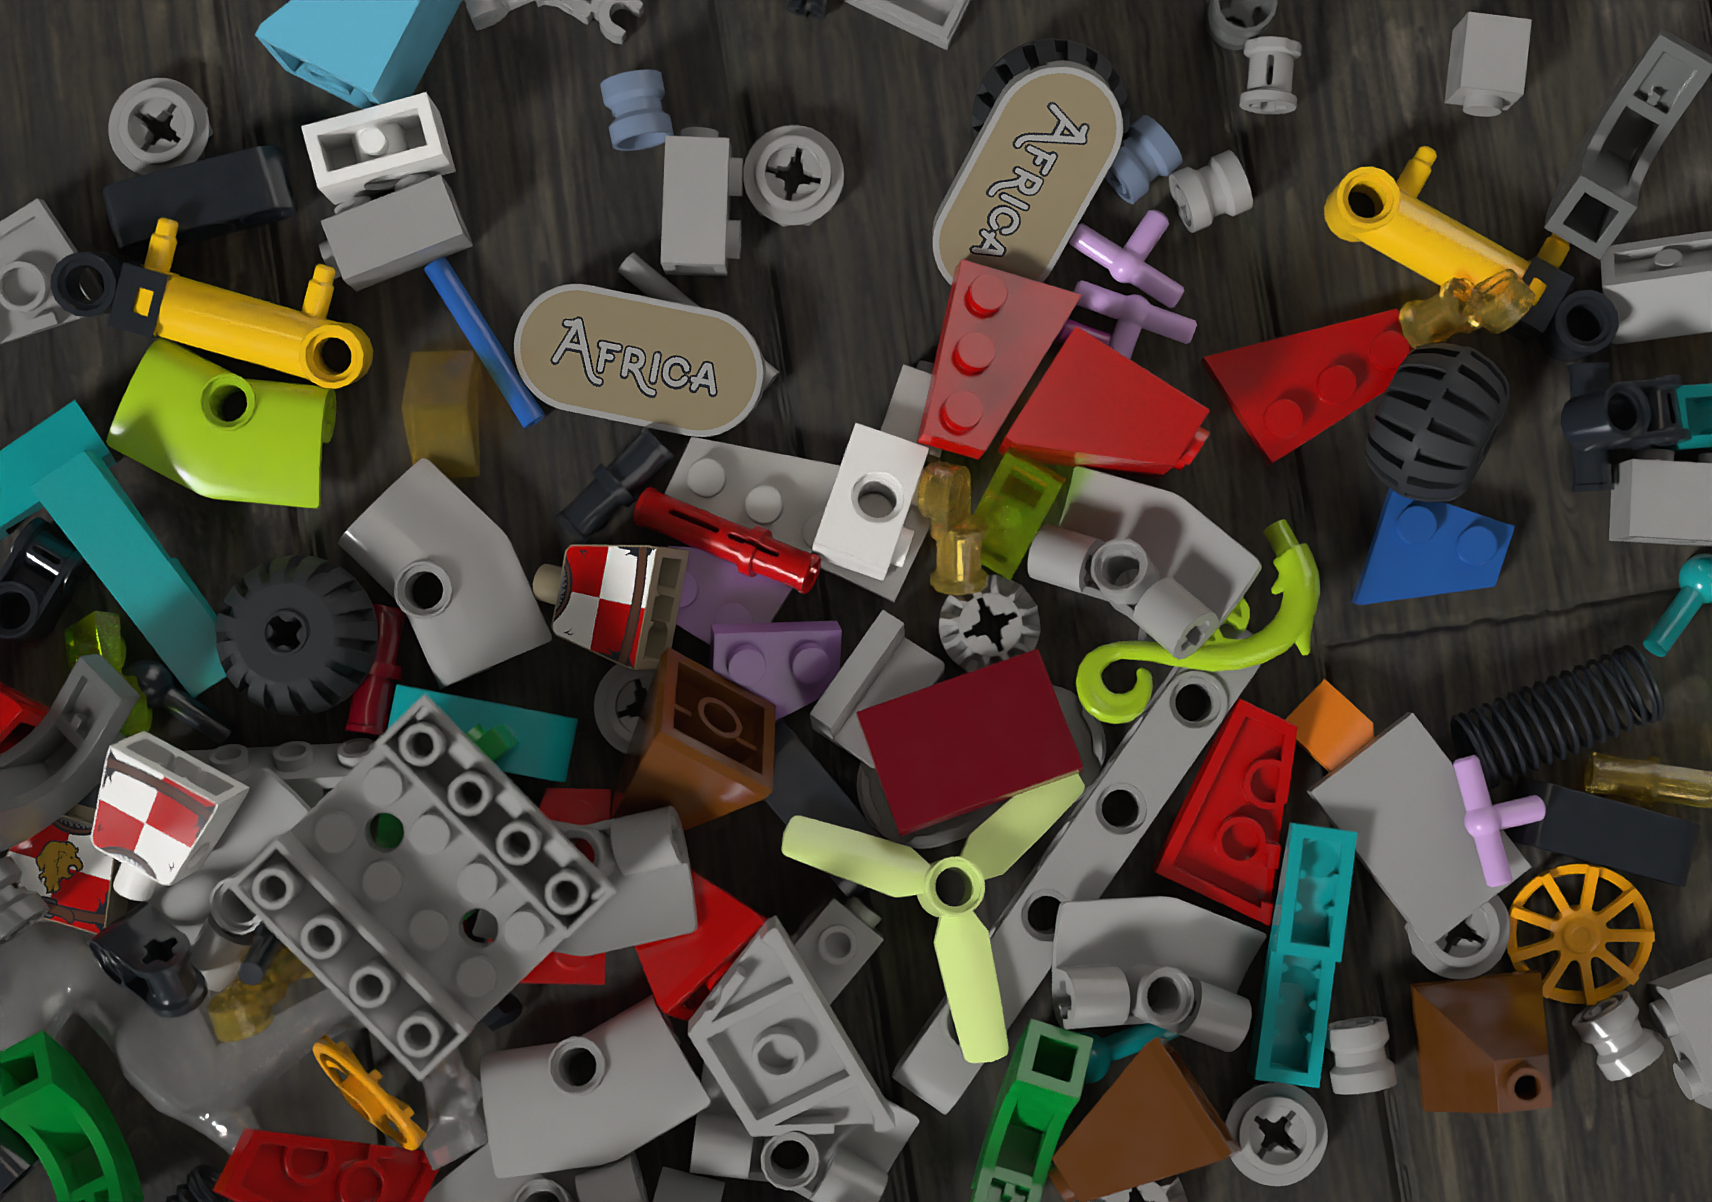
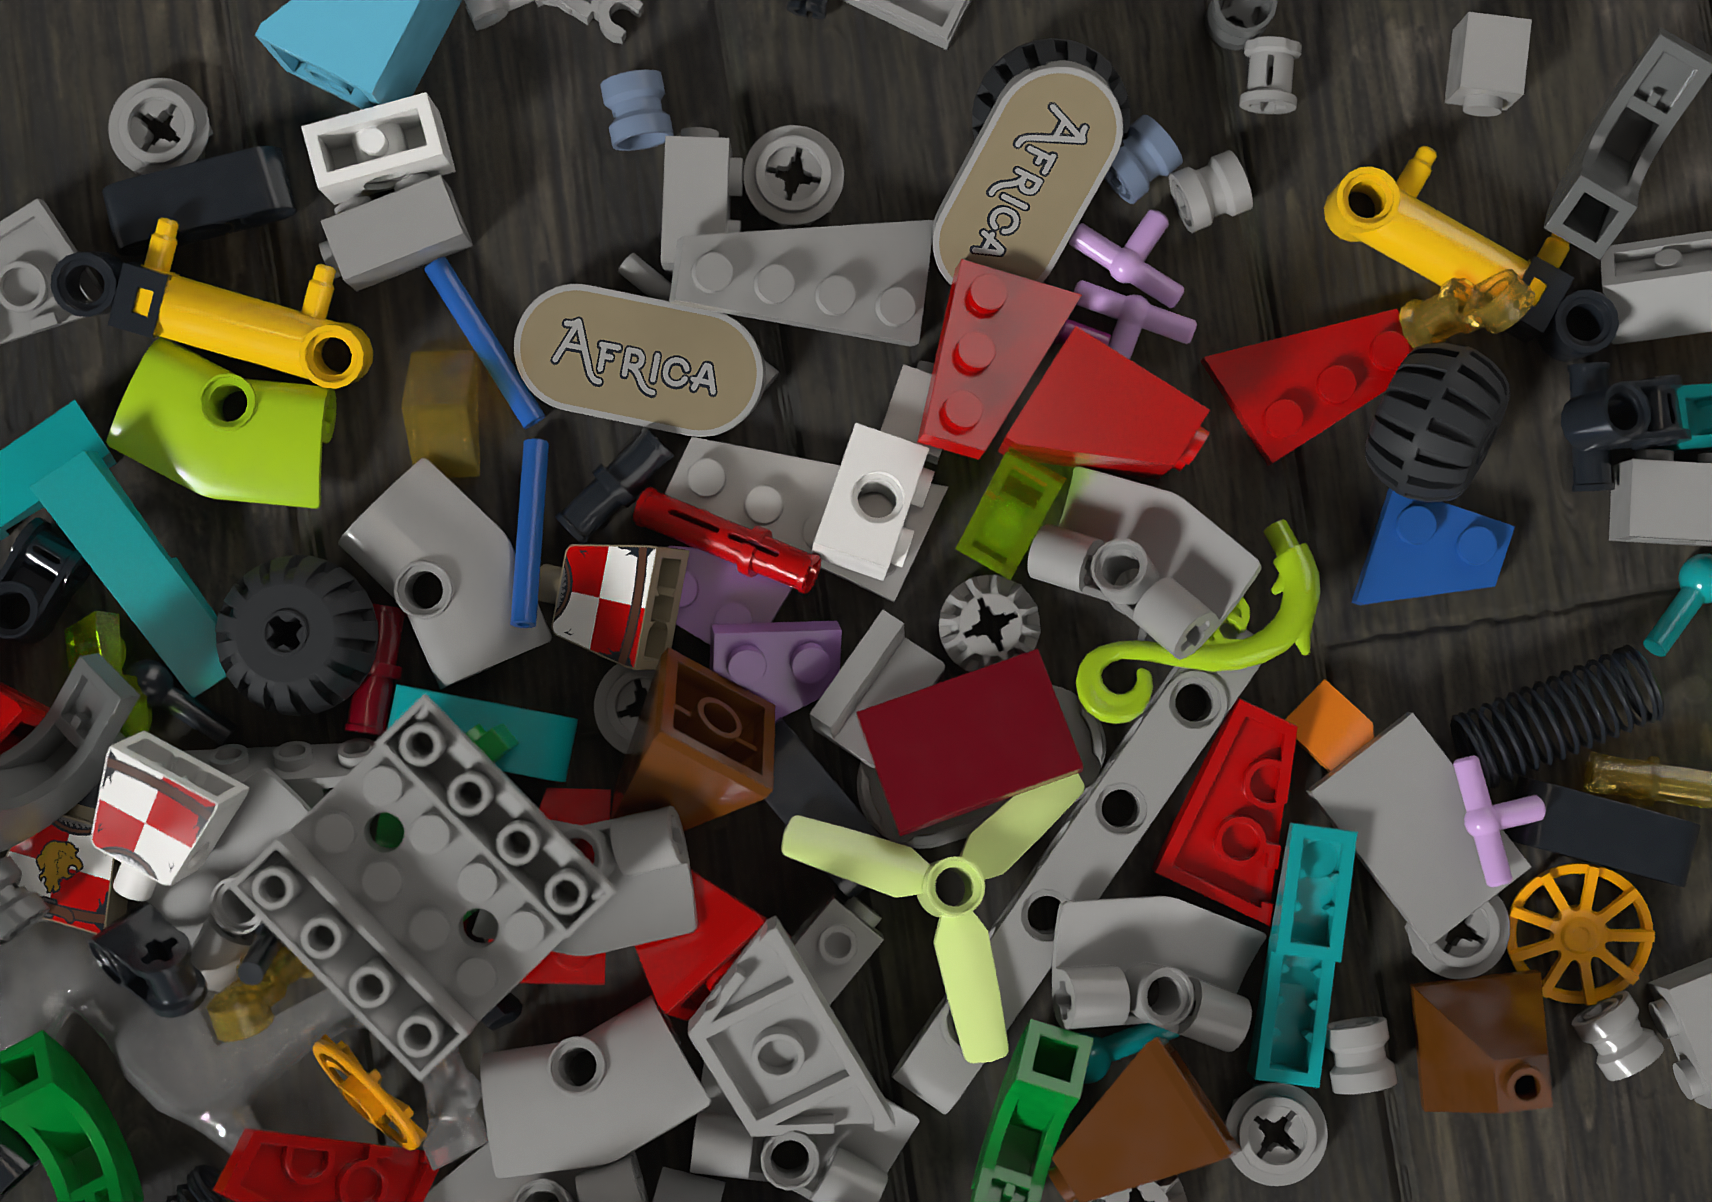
(529, 533): none -> blue piece
(826, 279): none -> light grey wing
(946, 501): clear yellow connector -> none

